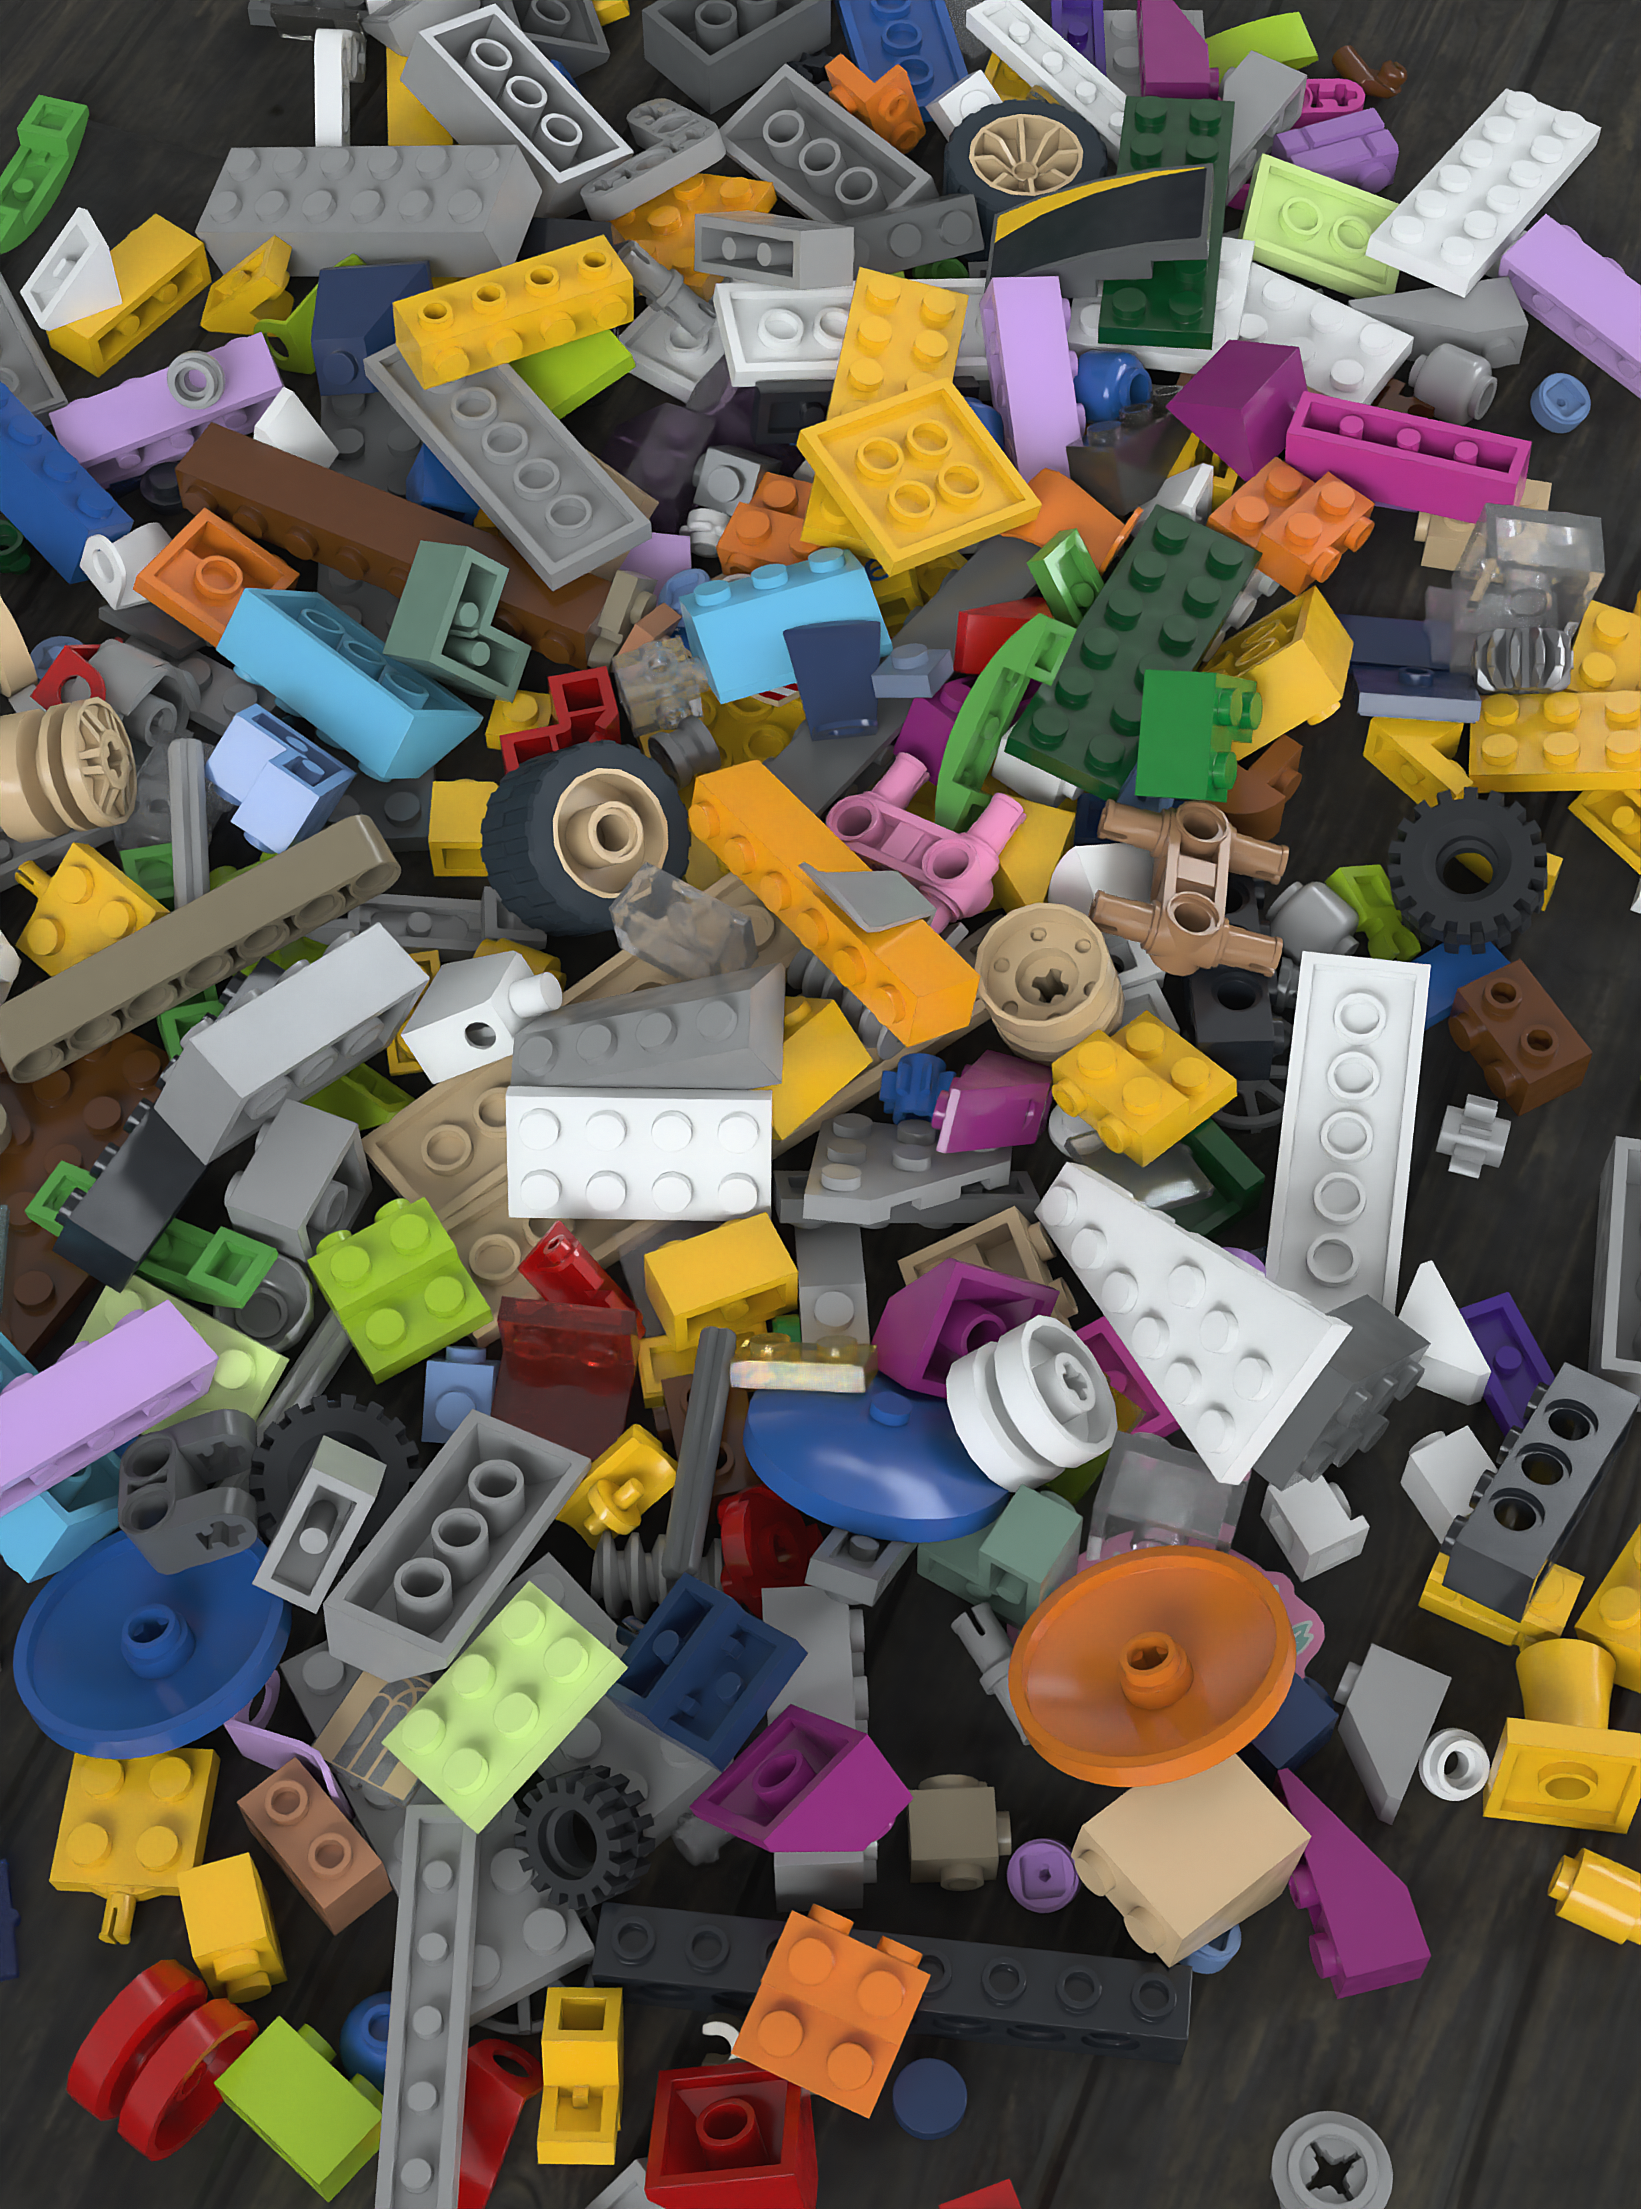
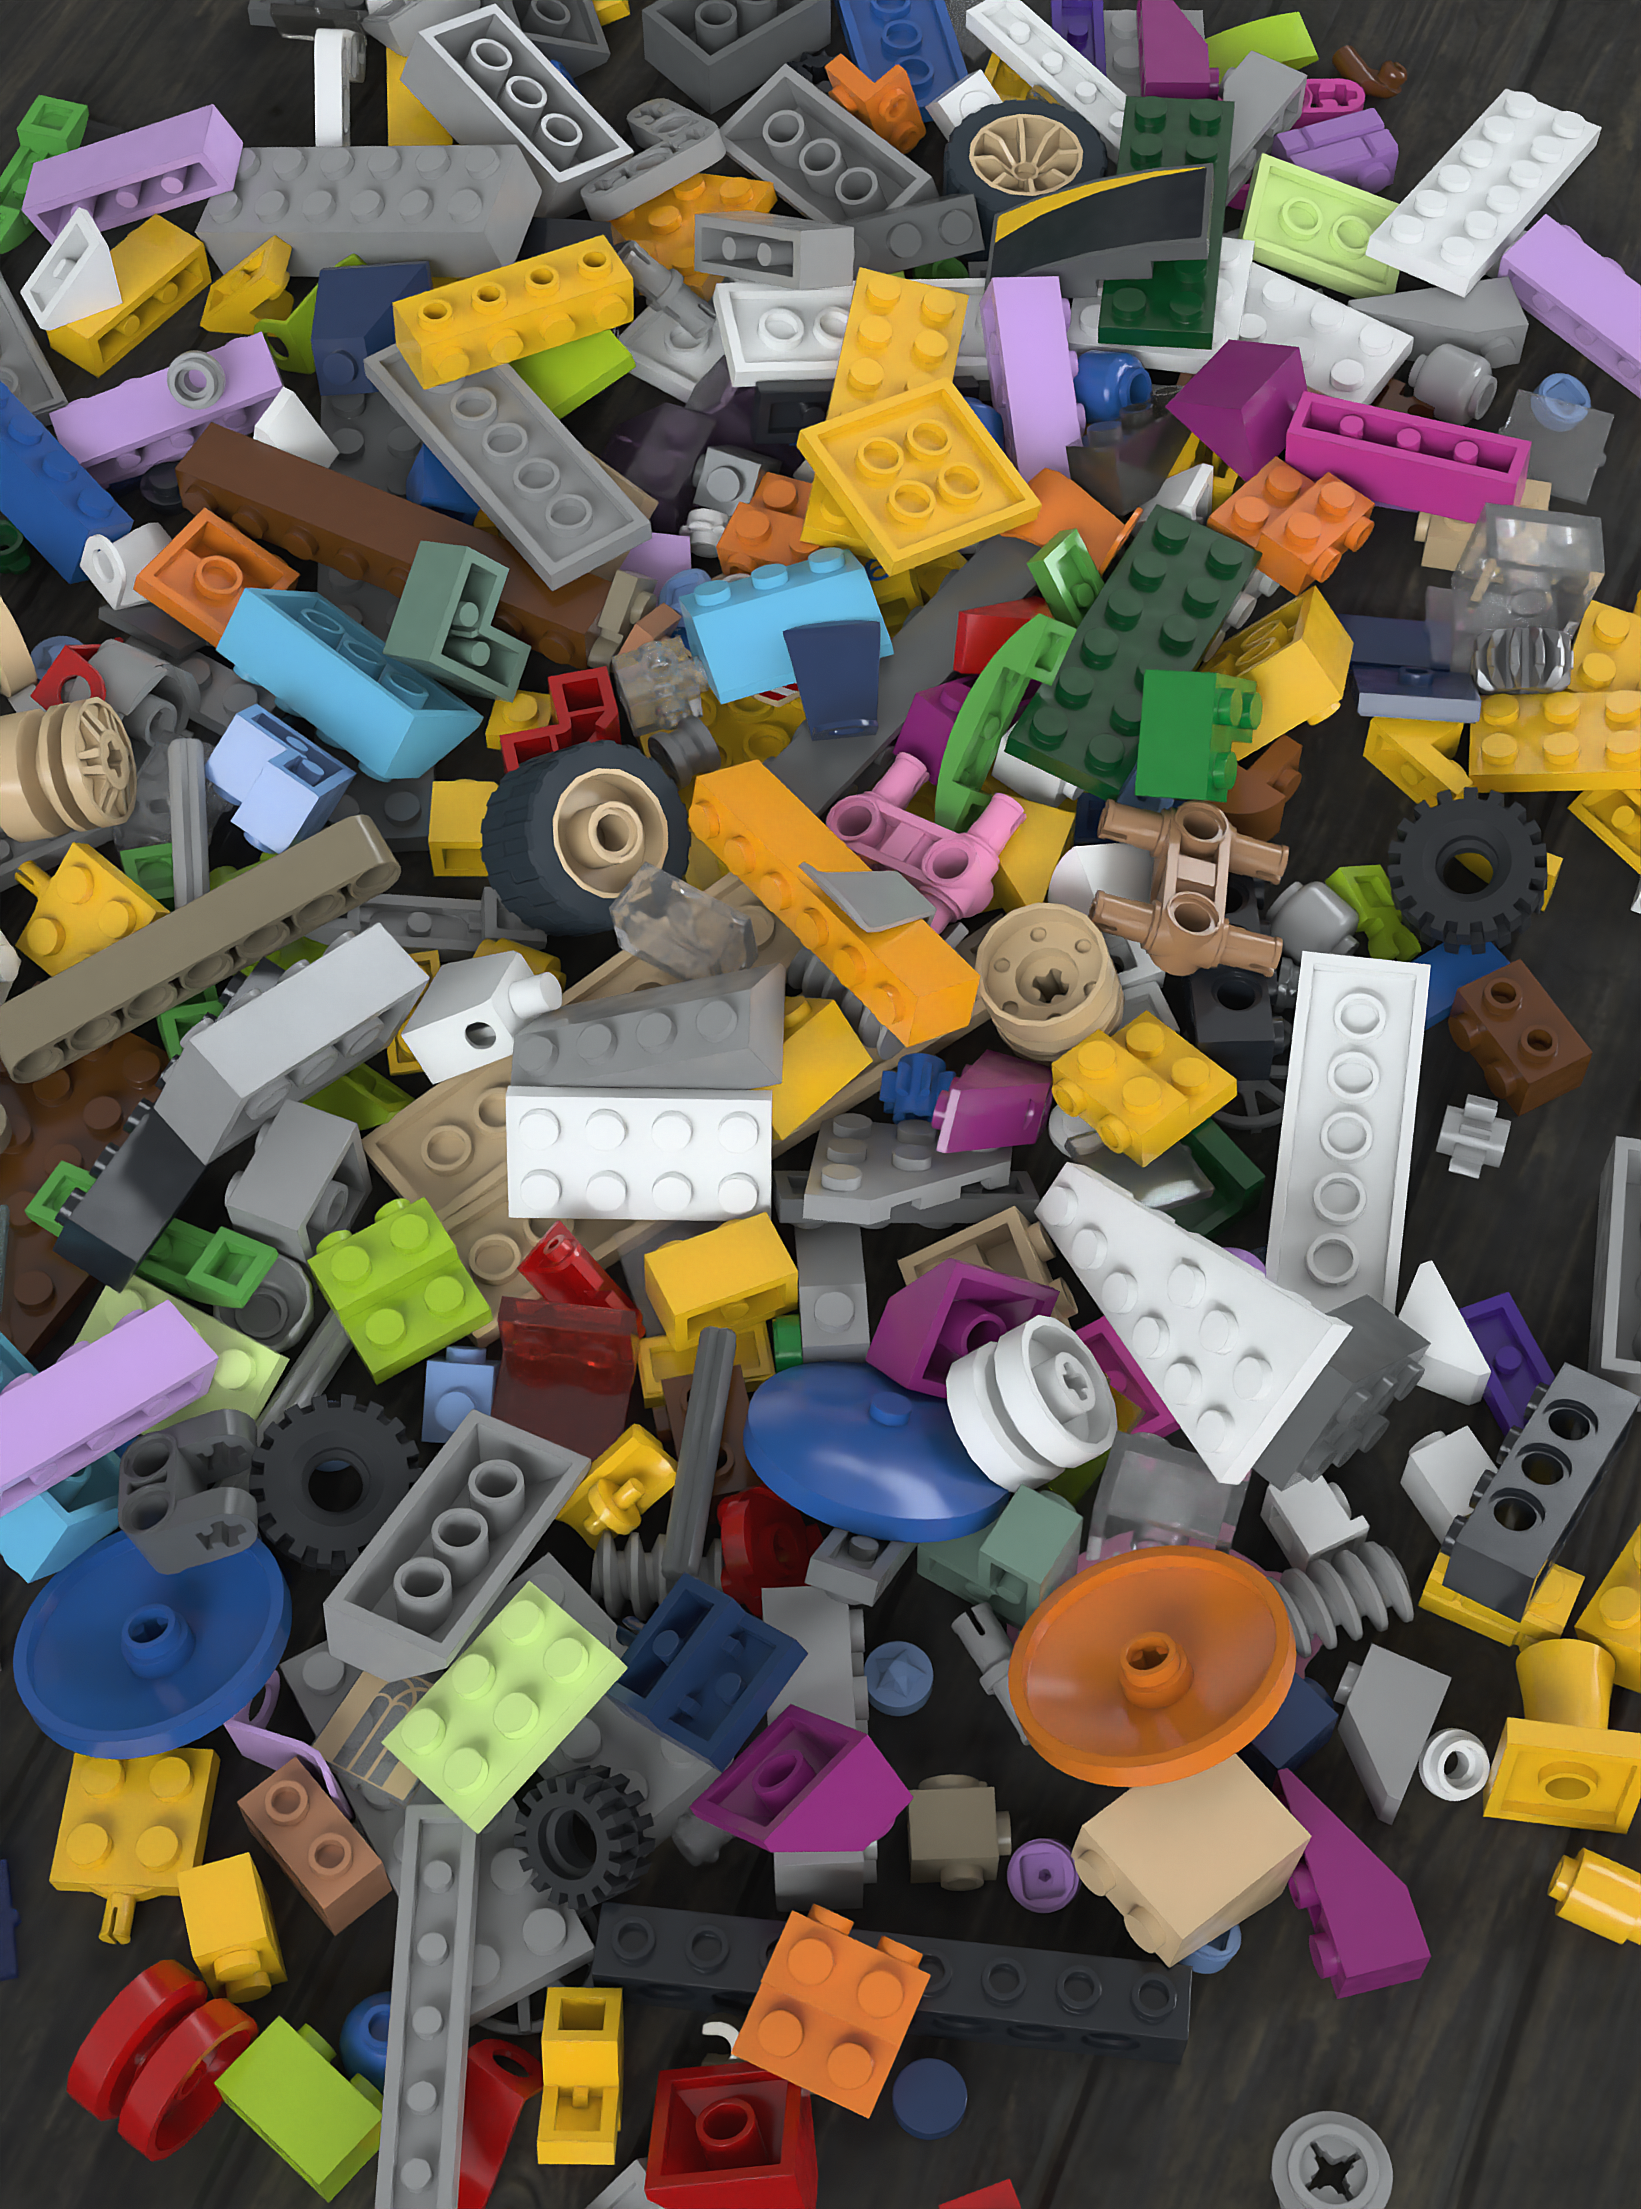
(136, 173): none -> lavender brick
(320, 1524): light grey slope -> none
(828, 1365): clear yellow plate -> none
(898, 1678): none -> medium blue tile
(912, 672): sand blue plate -> none
(1344, 1594): none -> light grey piece
(1564, 440): none -> clear piece

